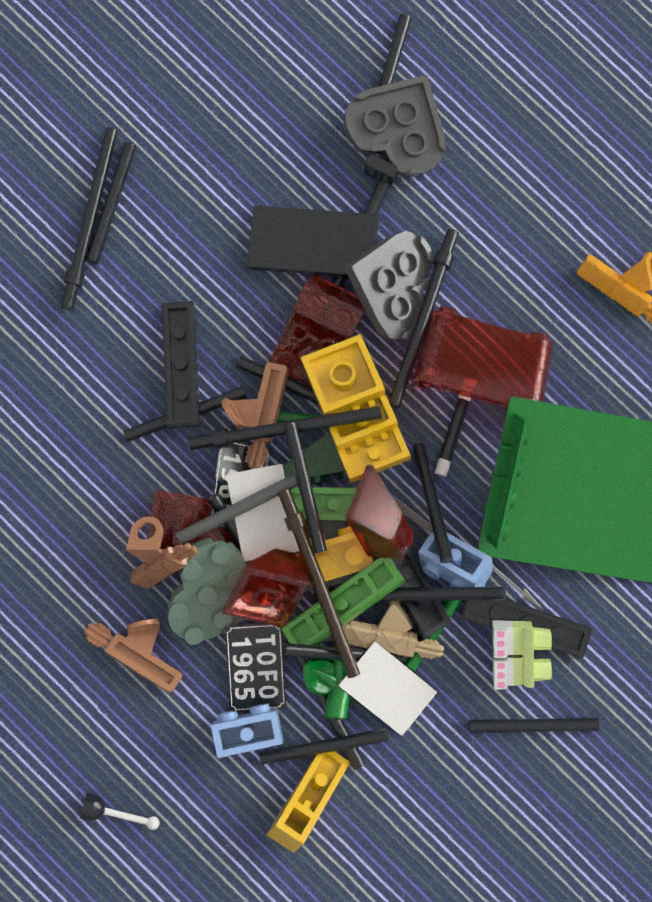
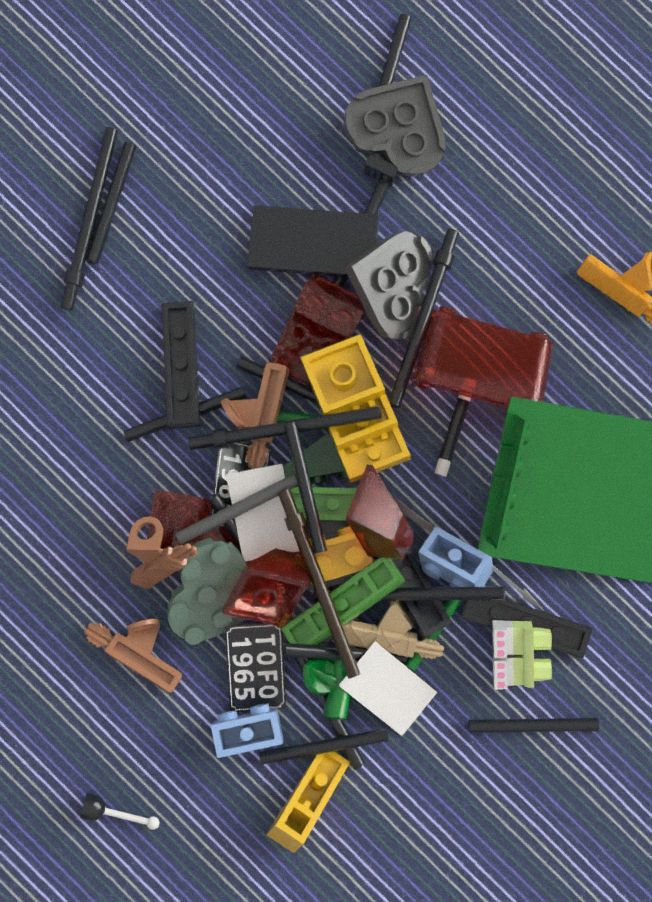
(432, 503): black bar -> none

